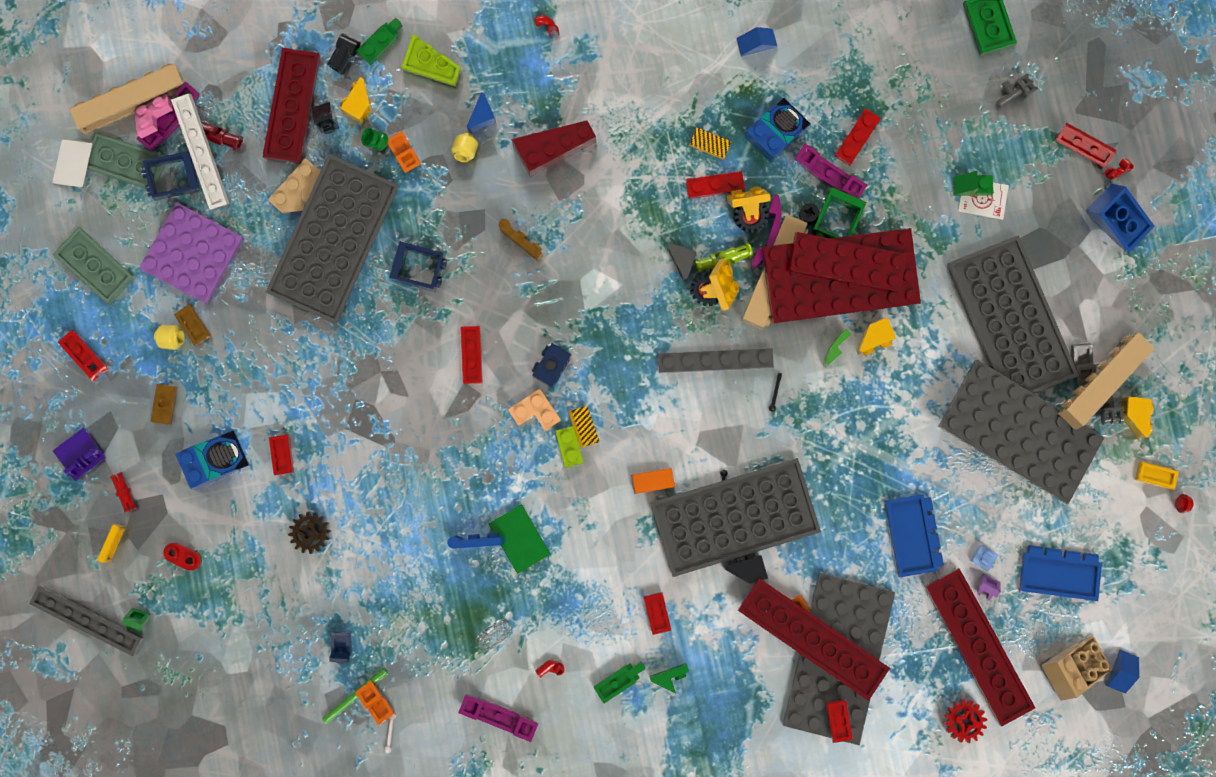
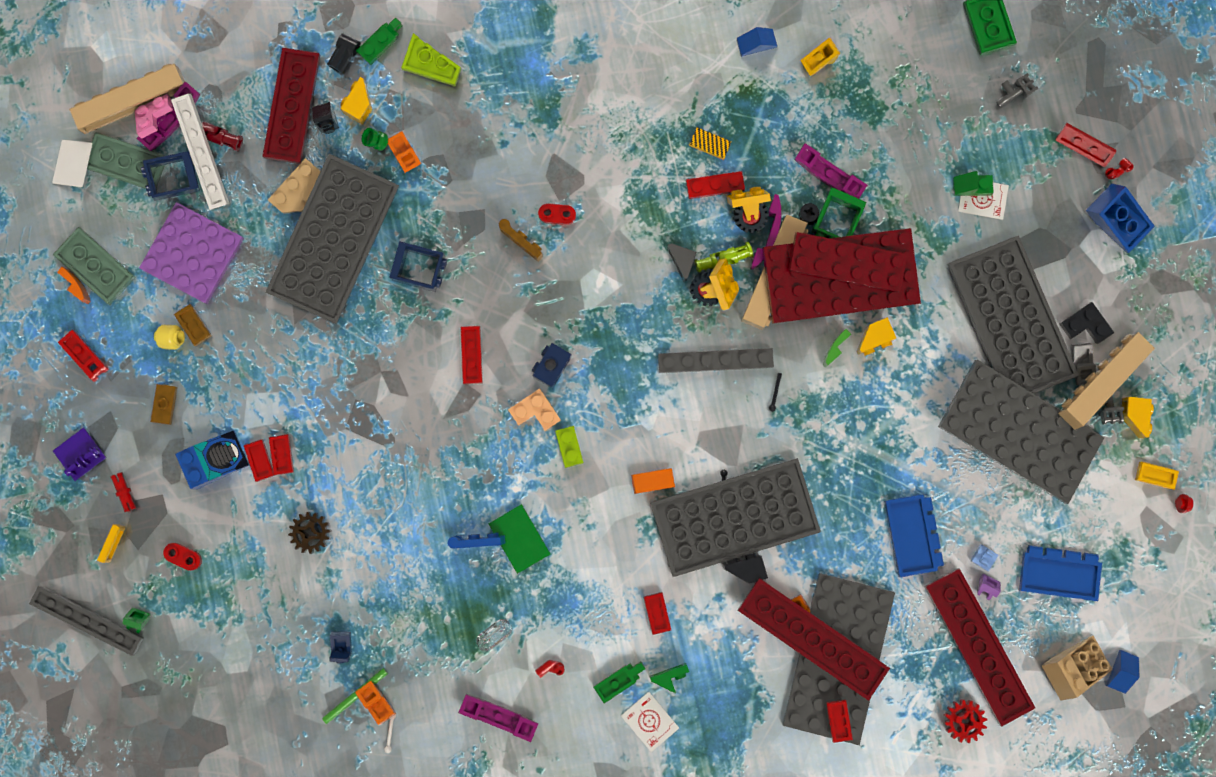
(76, 286): none -> orange slope
(259, 460): none -> red tile
(464, 147): light yellow head -> none
(481, 116): blue slope -> none
(546, 21): red arm -> none
(552, 146): dark red wedge -> none
(556, 215): none -> red plate
(584, 426): tile -> none
(650, 721): none -> white sticker
(776, 129): slope -> none
(821, 56): none -> yellow slope
(857, 137): red plate -> none
(1089, 319): none -> black plate

